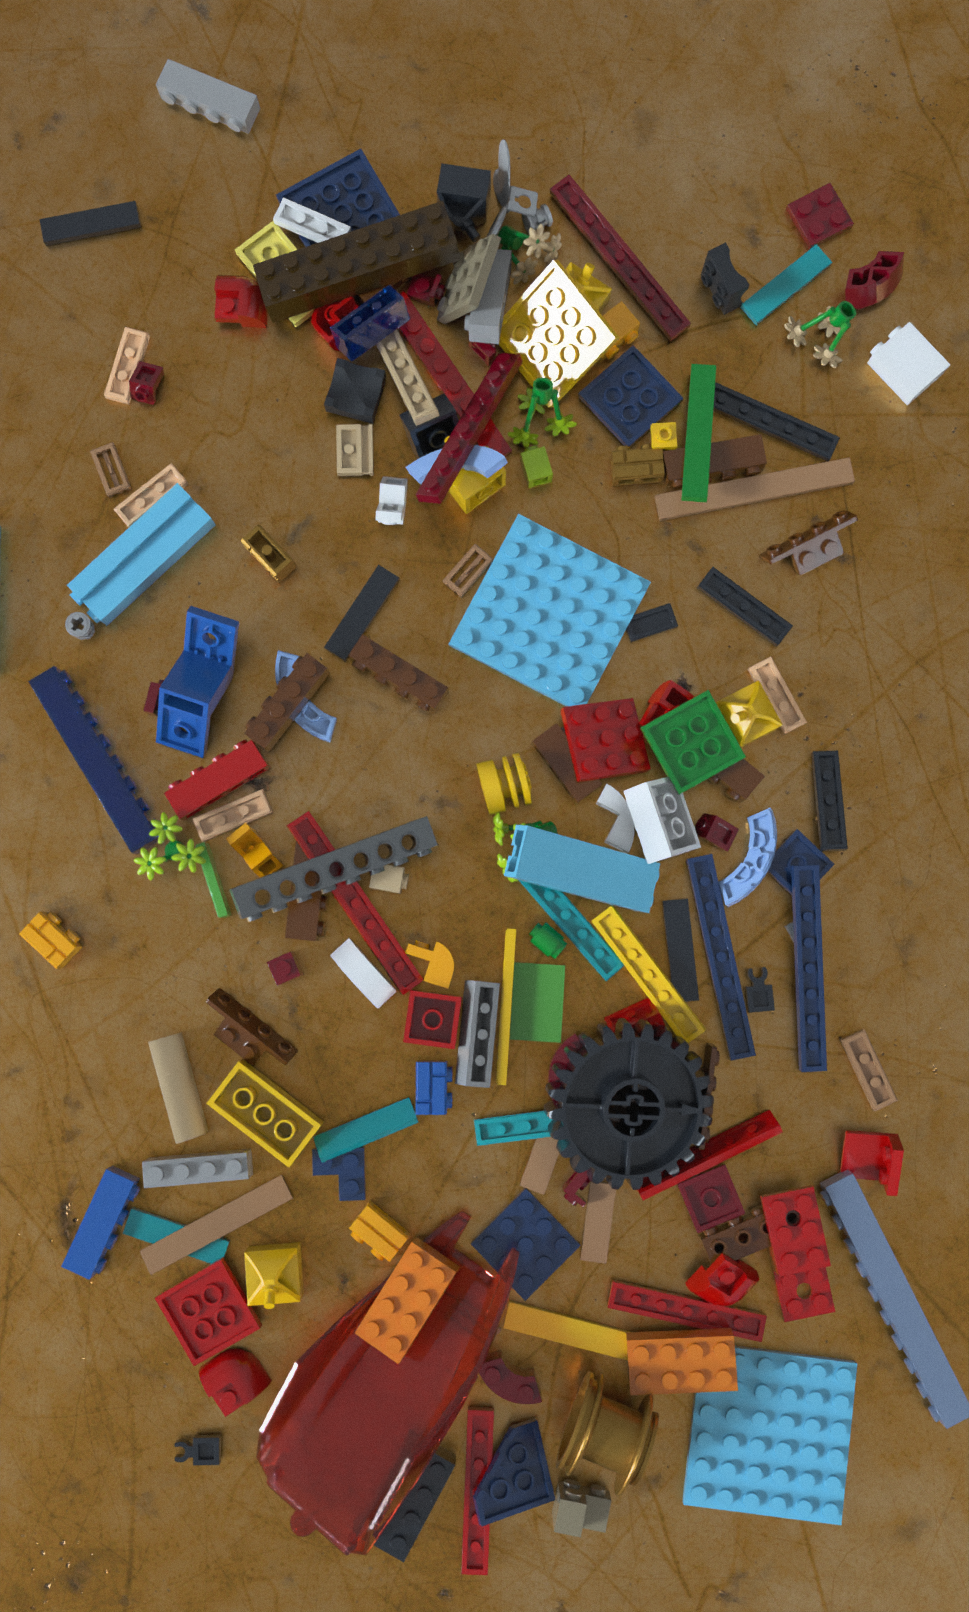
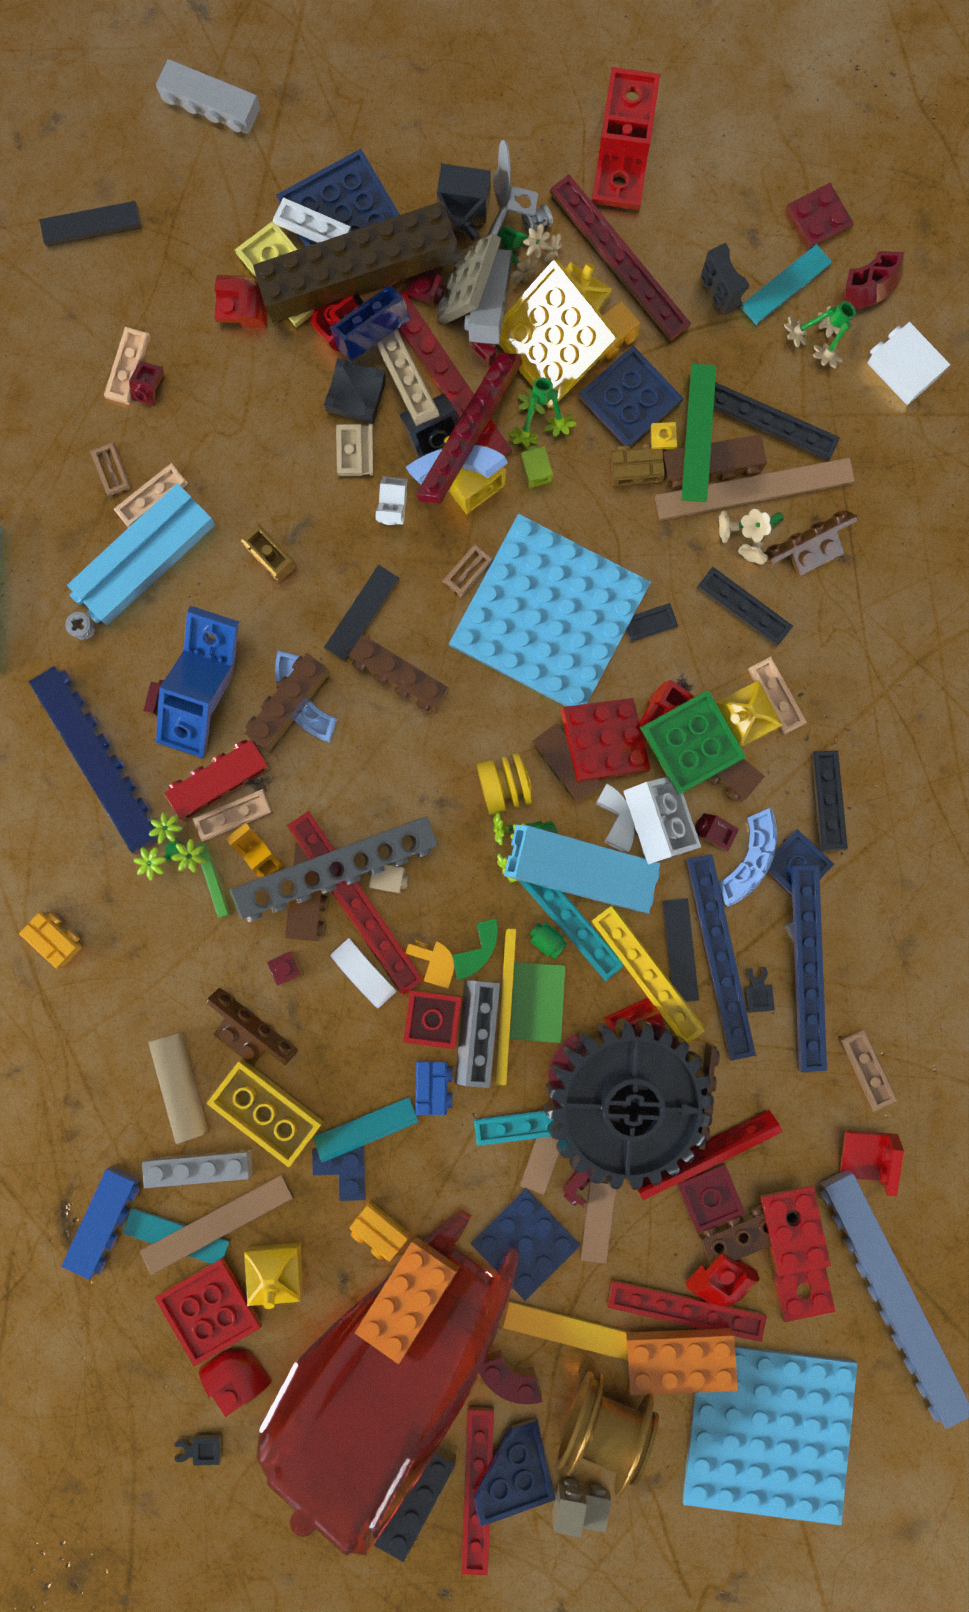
(471, 961): none -> green brick
(625, 138): none -> red bracket
(755, 526): none -> tan plant

